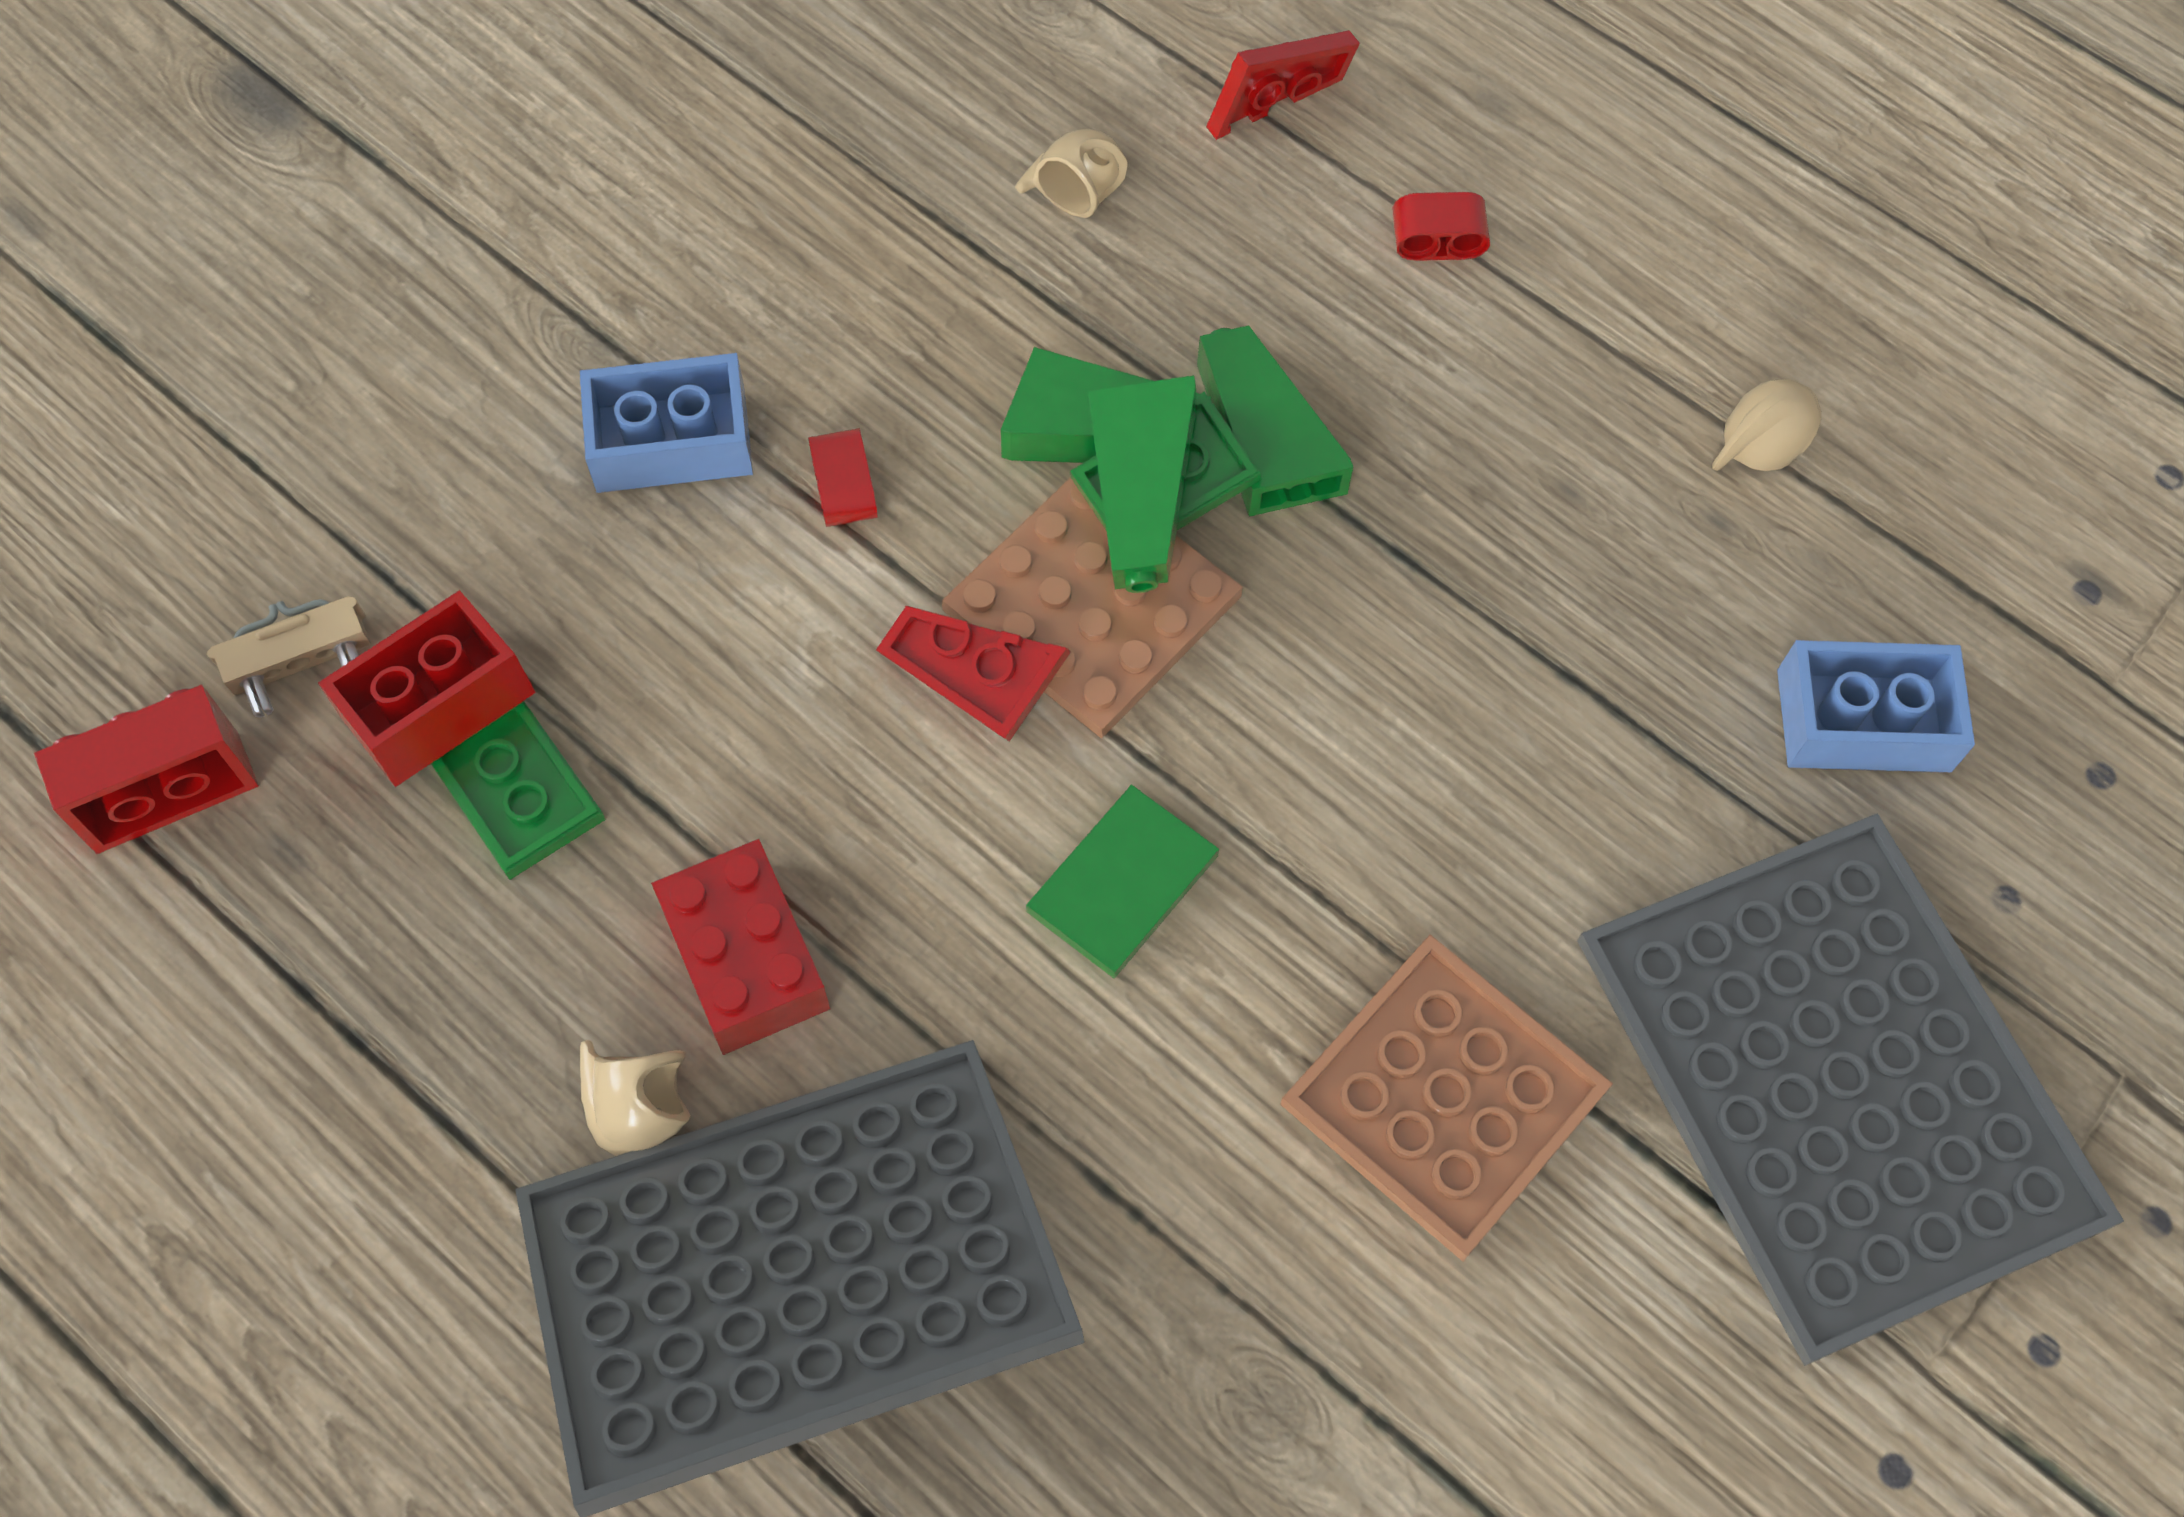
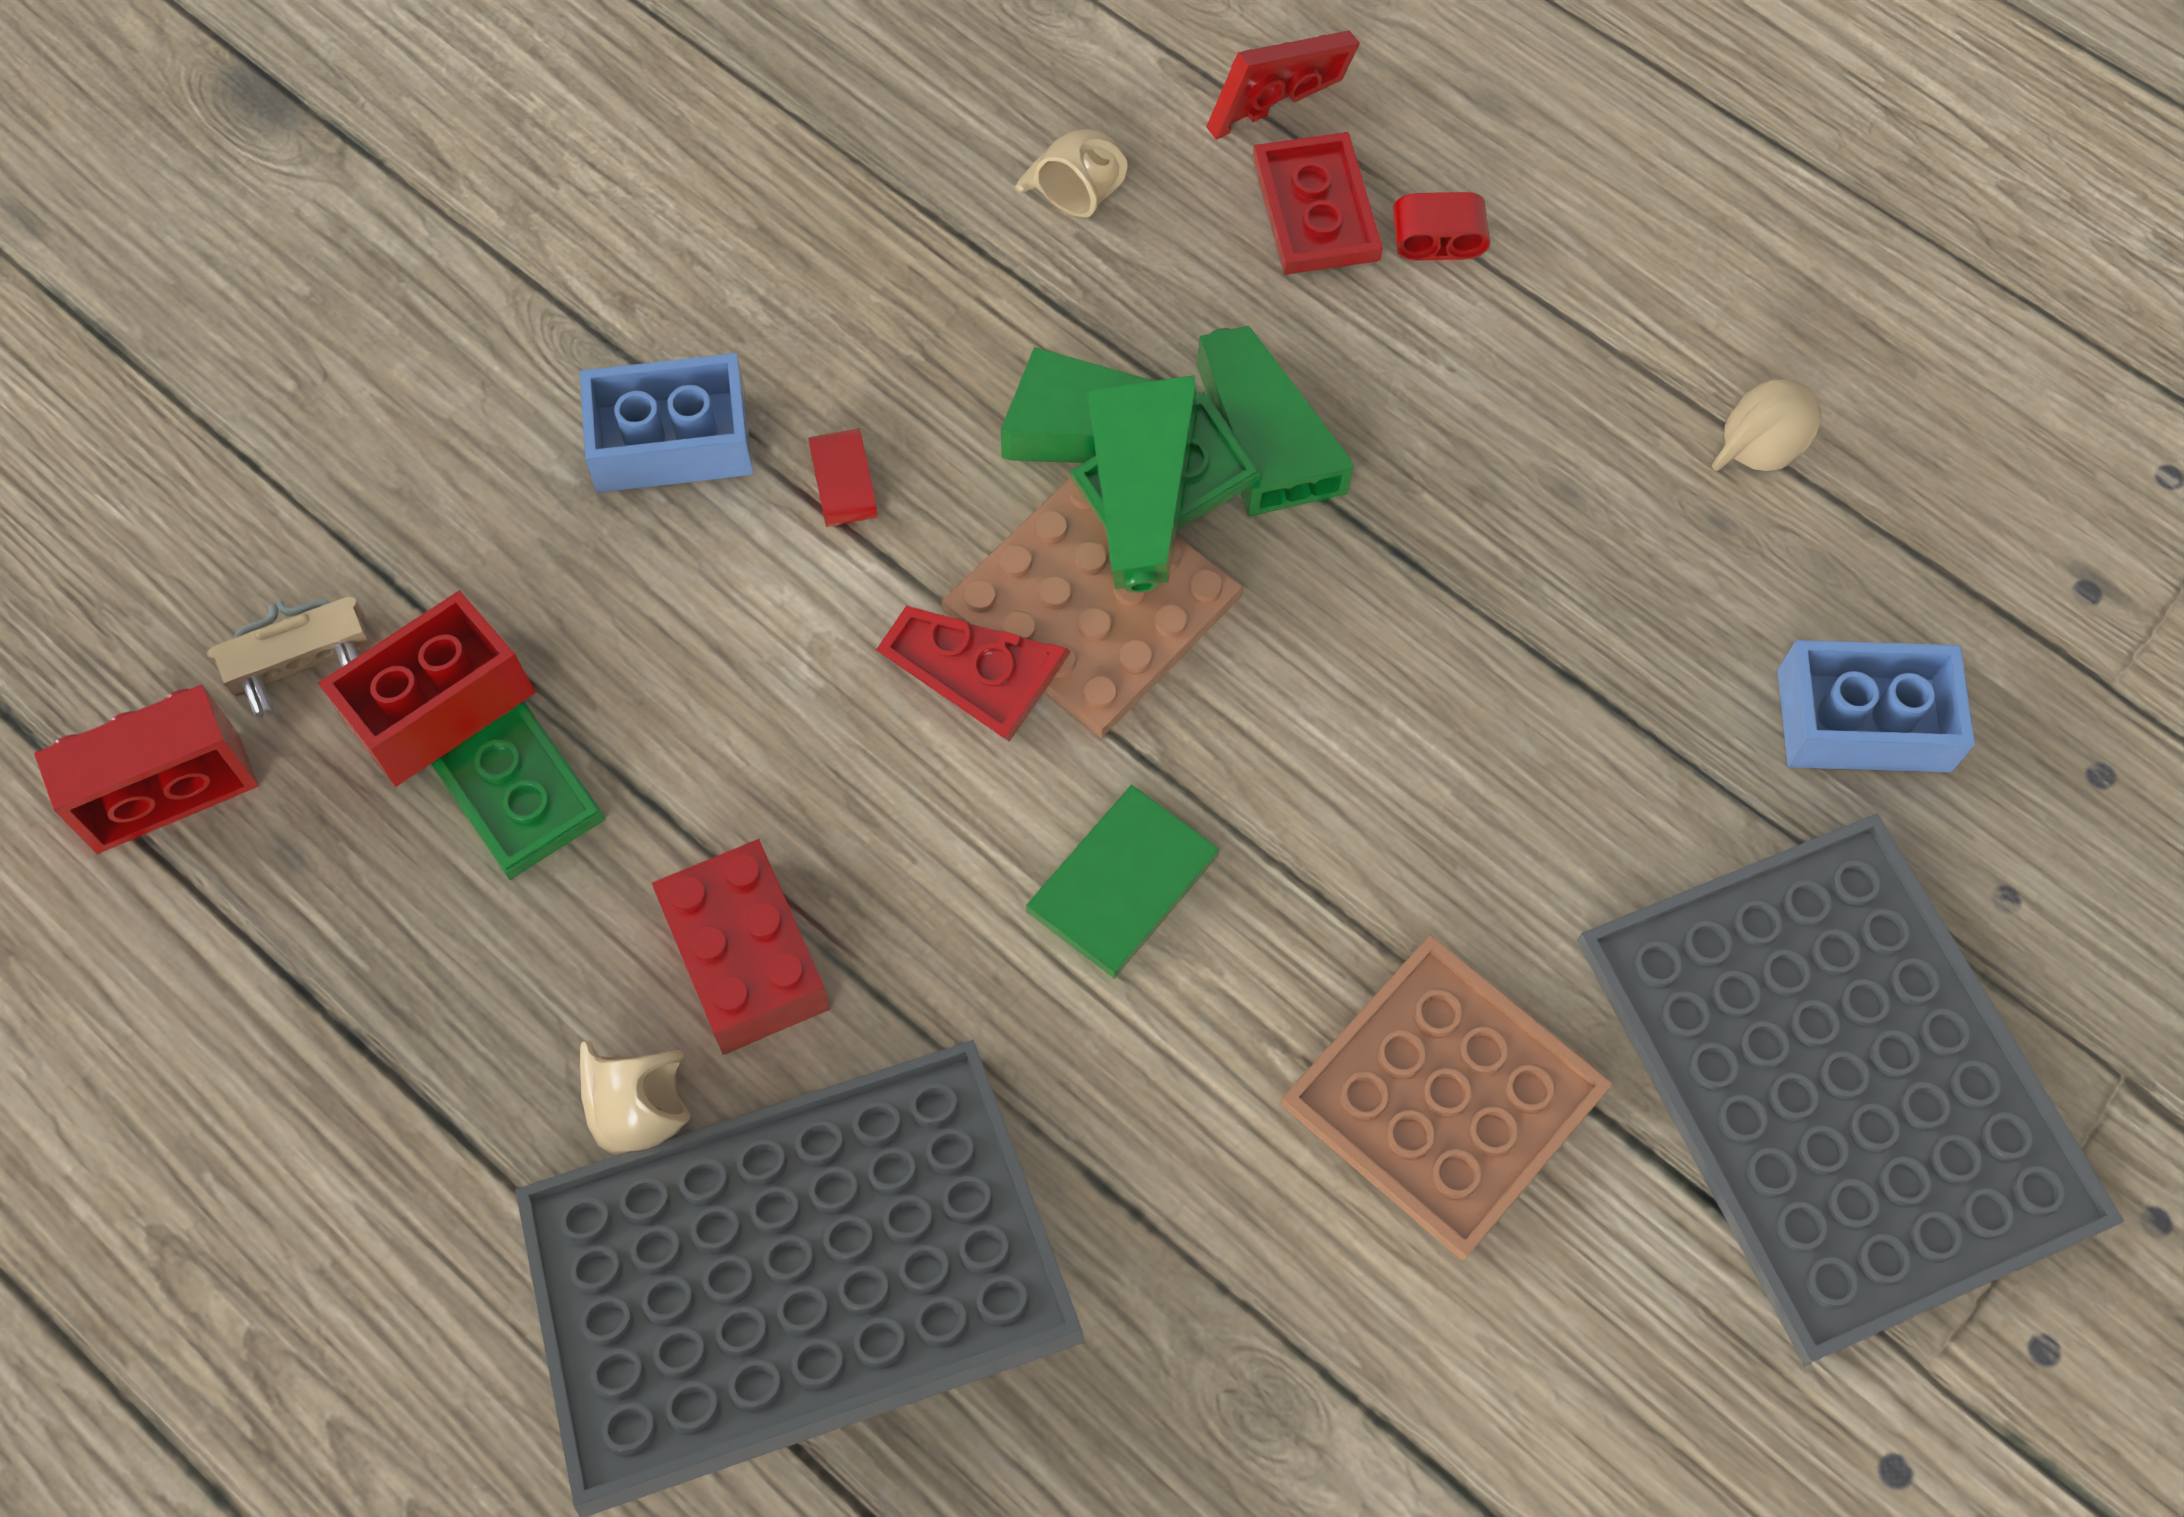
(1317, 203): none -> red plate

